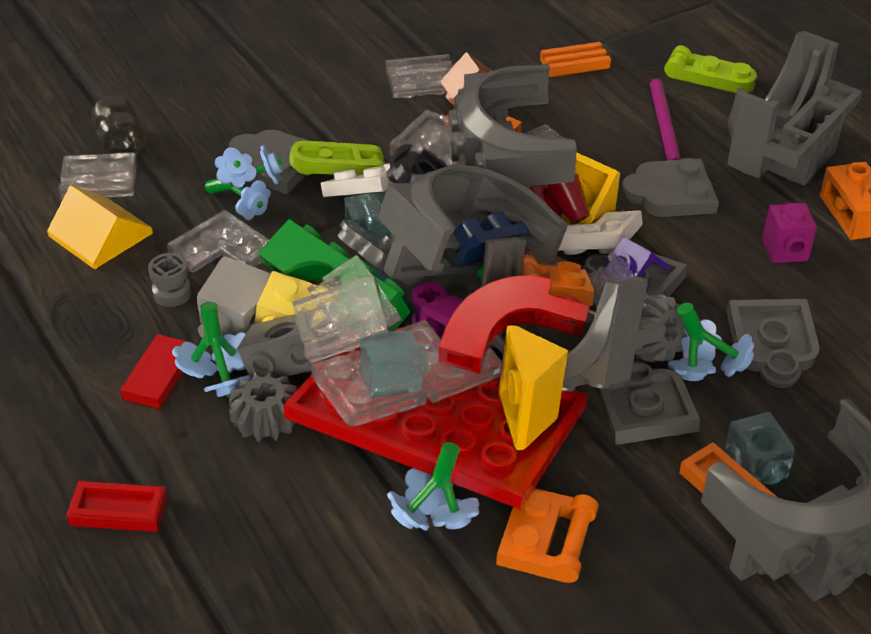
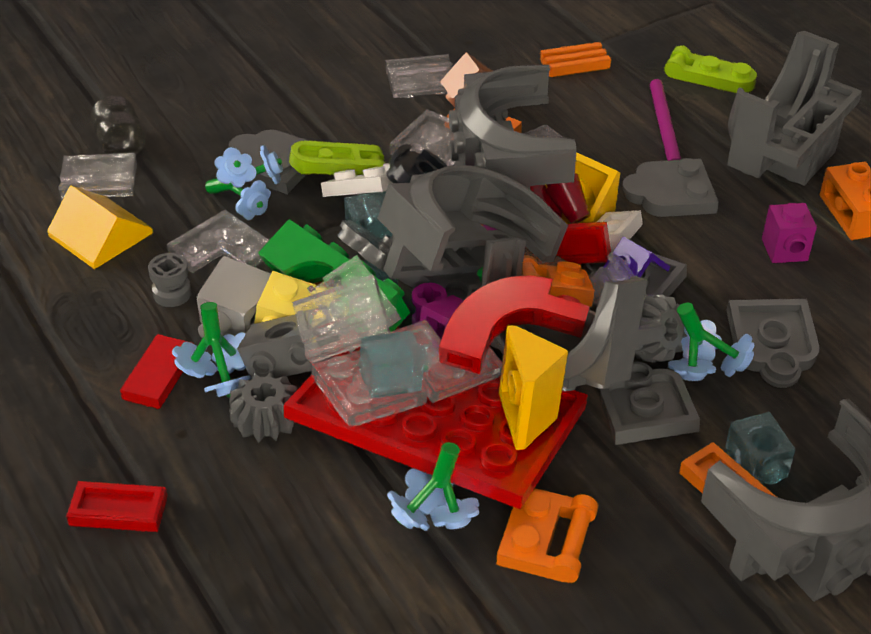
(474, 235): dark blue hips -> none
(585, 243): none -> red tile

